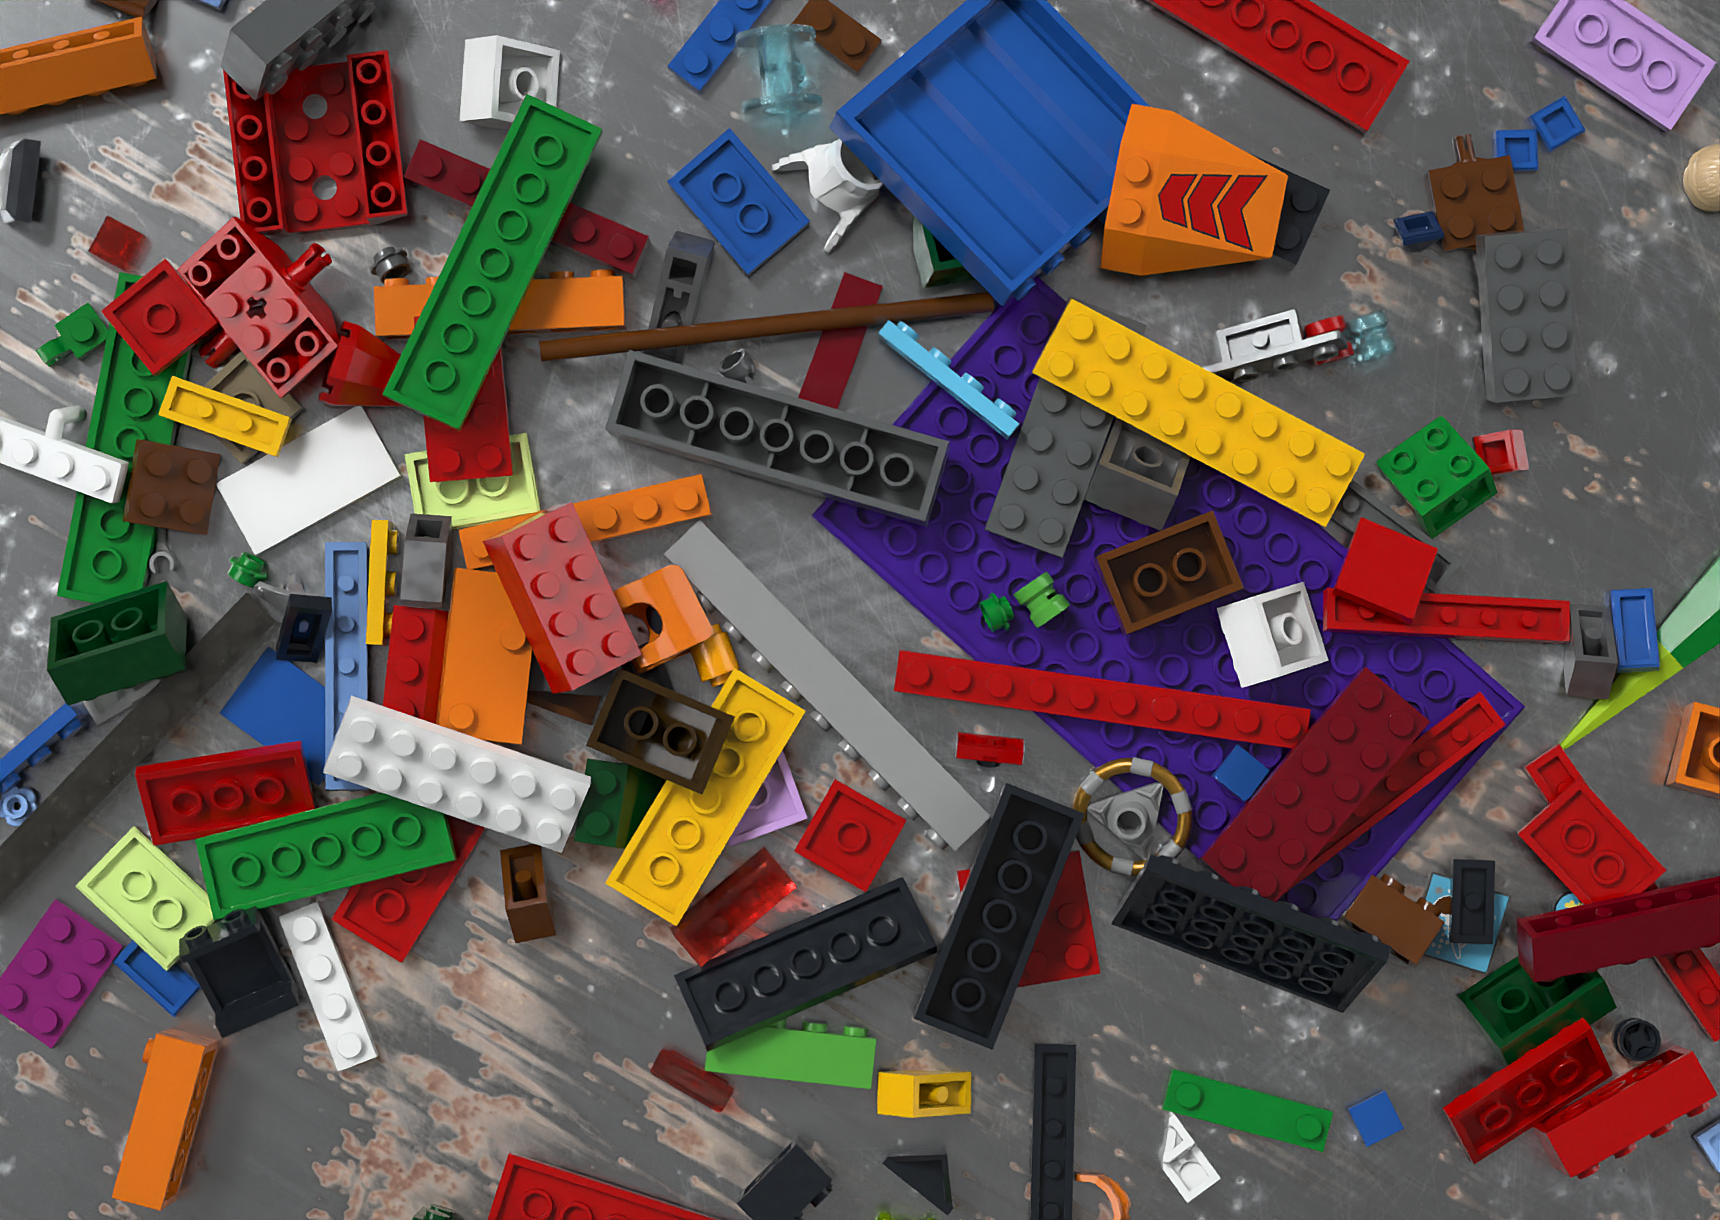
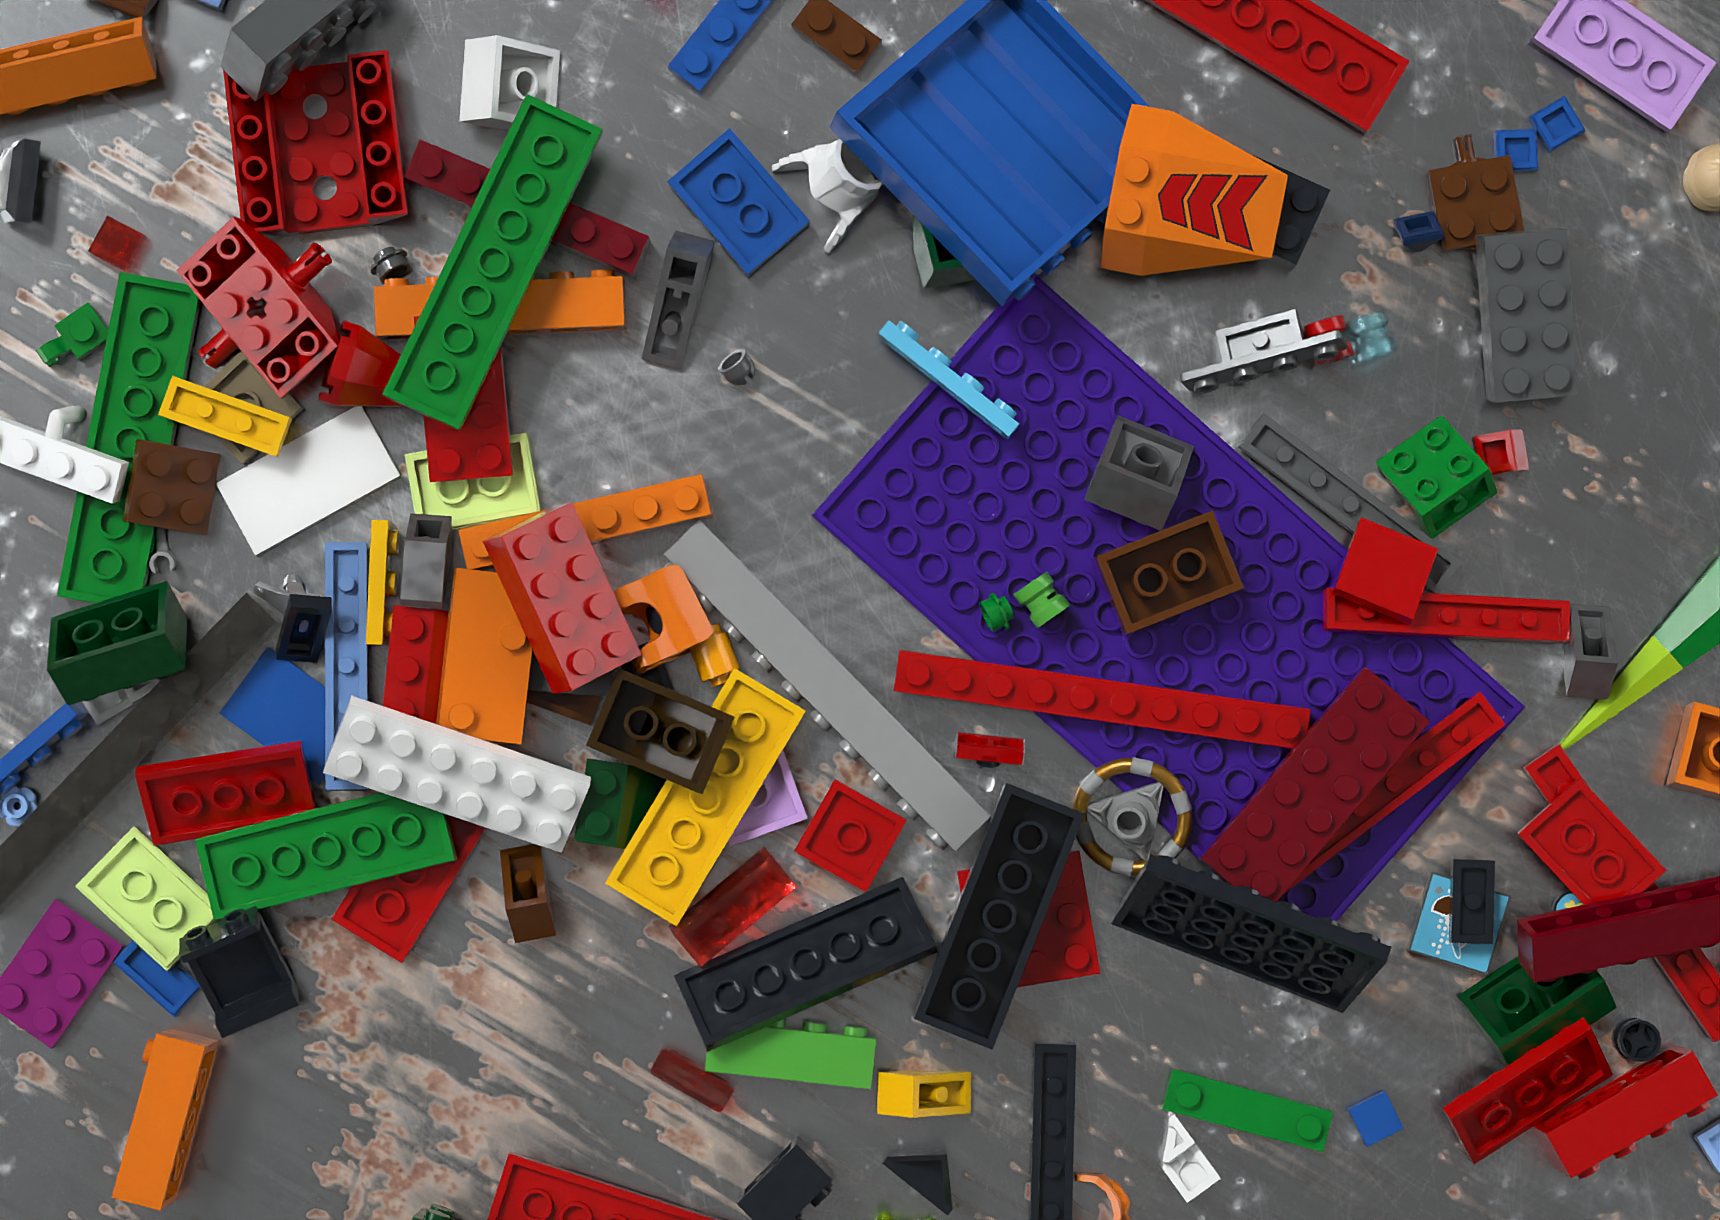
(160, 317): red plate -> none
(247, 569): green plate -> none
(328, 986): white plate -> none
(766, 326): reddish brown piece -> none
(778, 438): dark grey brick -> none
(779, 70): clear light blue hose -> none
(838, 347): dark red tile -> none
(1052, 464): dark grey plate -> none
(1198, 412): yellow plate -> none
(1240, 773): blue slope -> none
(1272, 634): white slope -> none
(1395, 918): reddish brown brick -> none
(1634, 630): blue tile -> none

